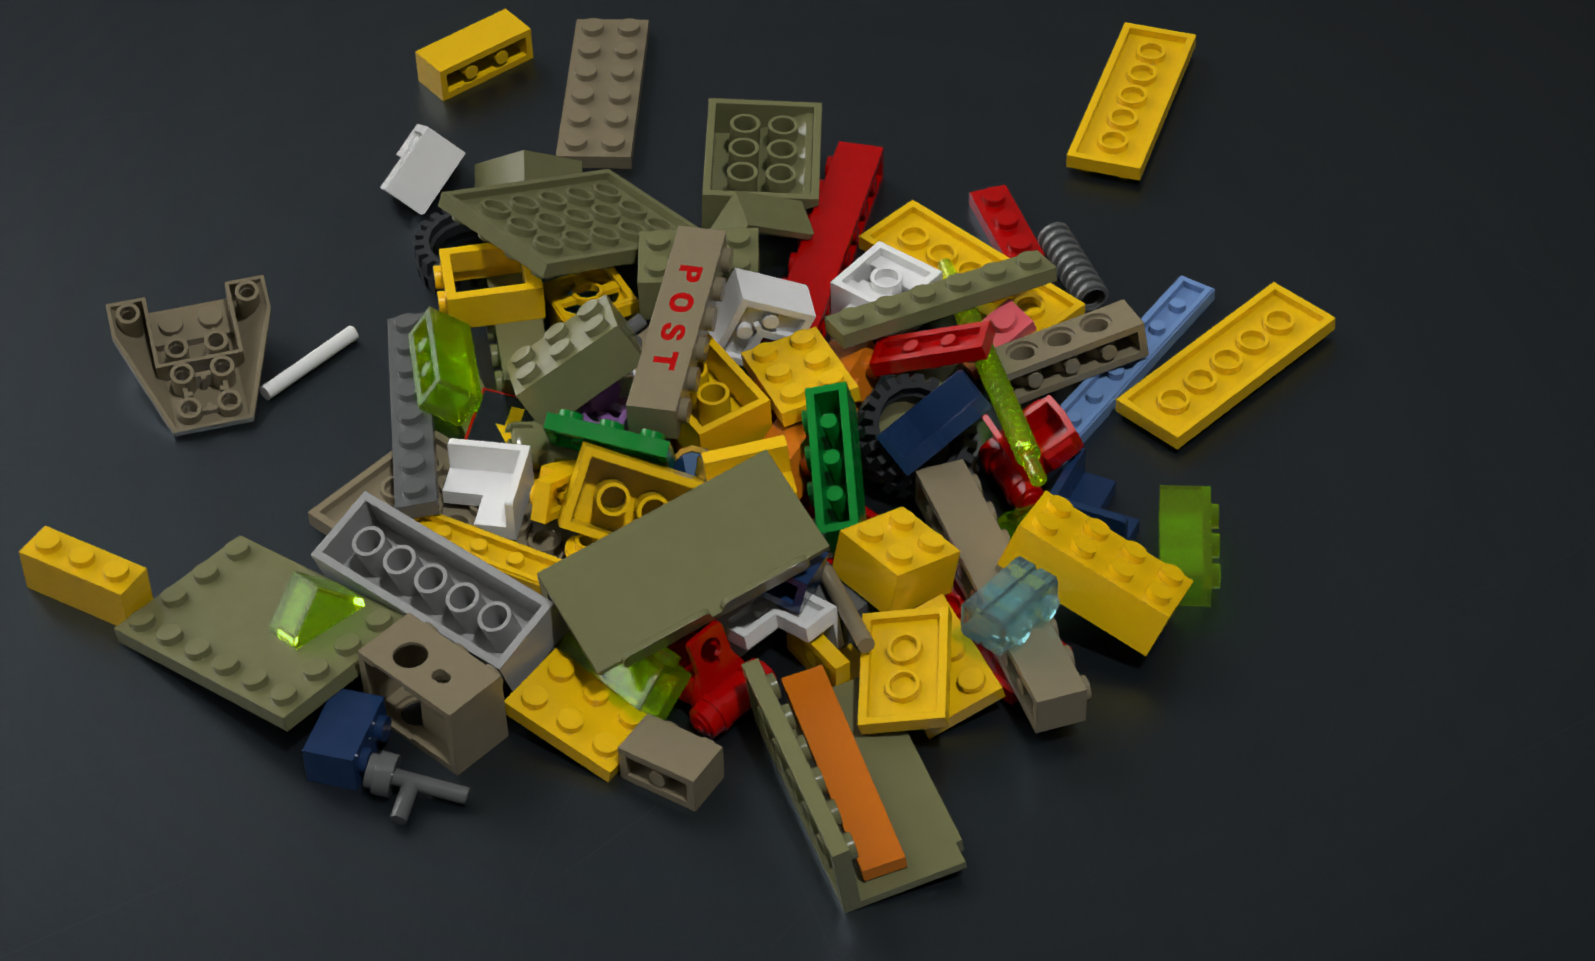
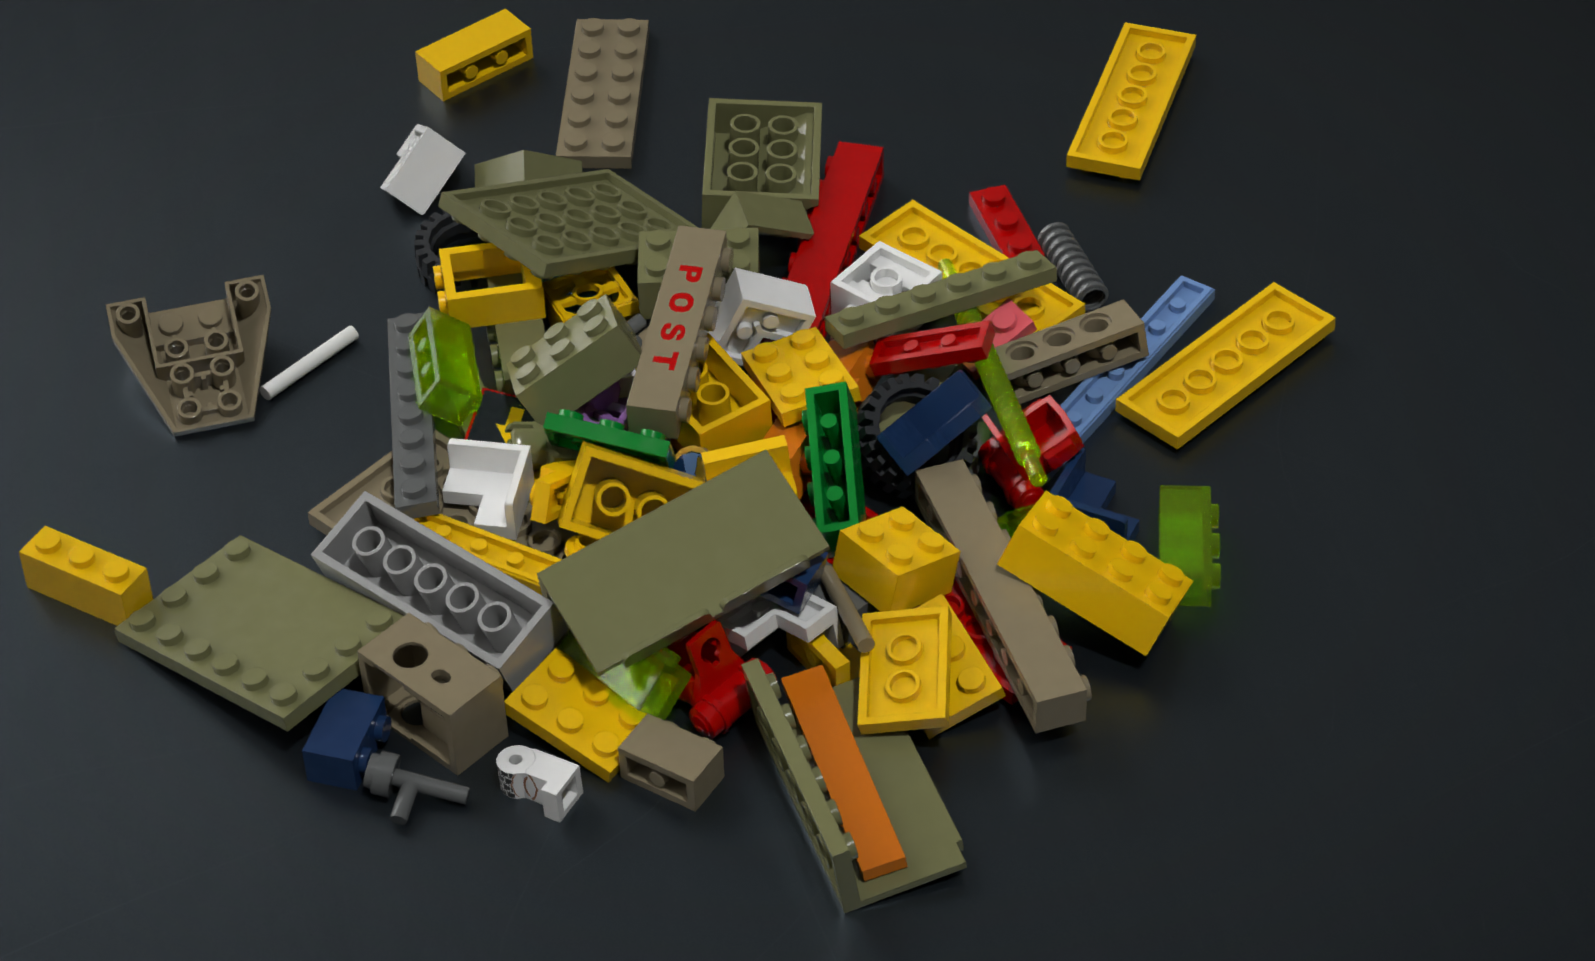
(310, 608): clear neon green slope -> none
(540, 778): none -> white leg
(1010, 606): clear light blue brick -> none

